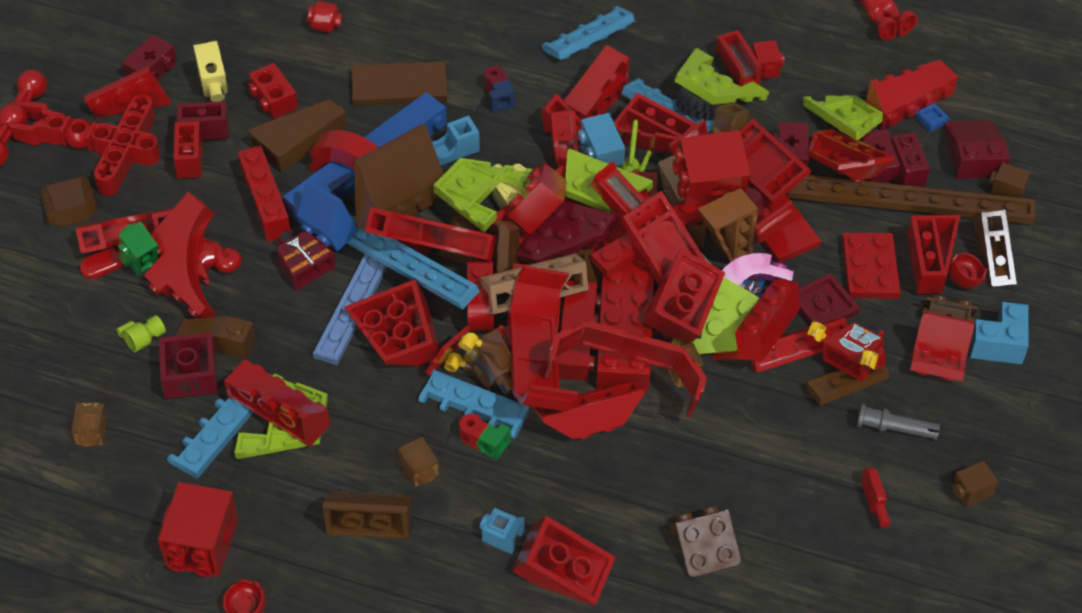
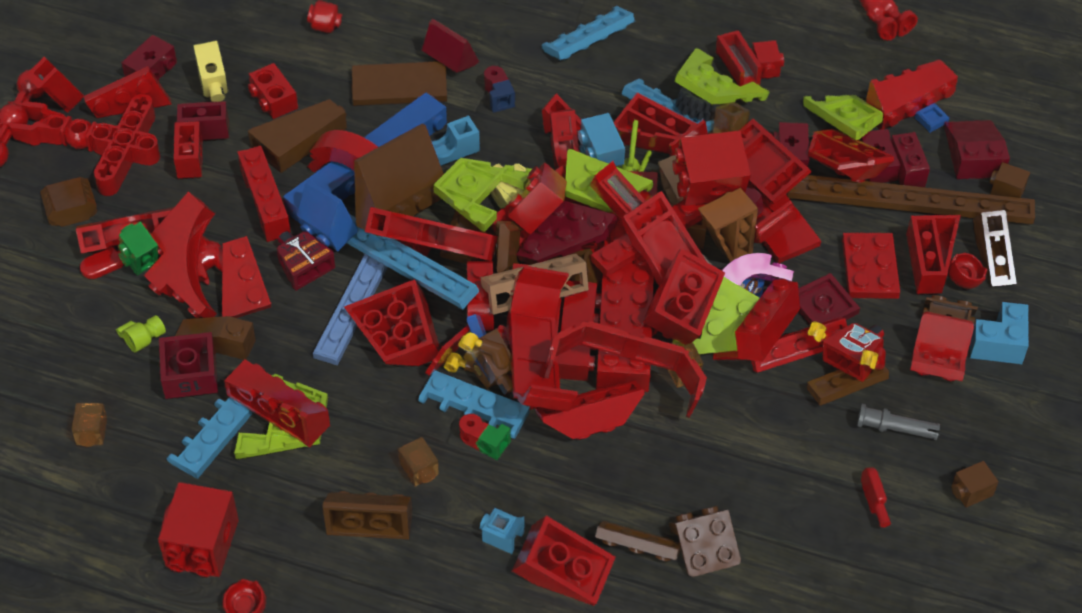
(53, 82): none -> red window
(241, 281): none -> red wing
(448, 47): none -> dark red slope
(476, 325): none -> blue tile
(600, 84): red wedge -> none
(638, 541): none -> reddish brown plate

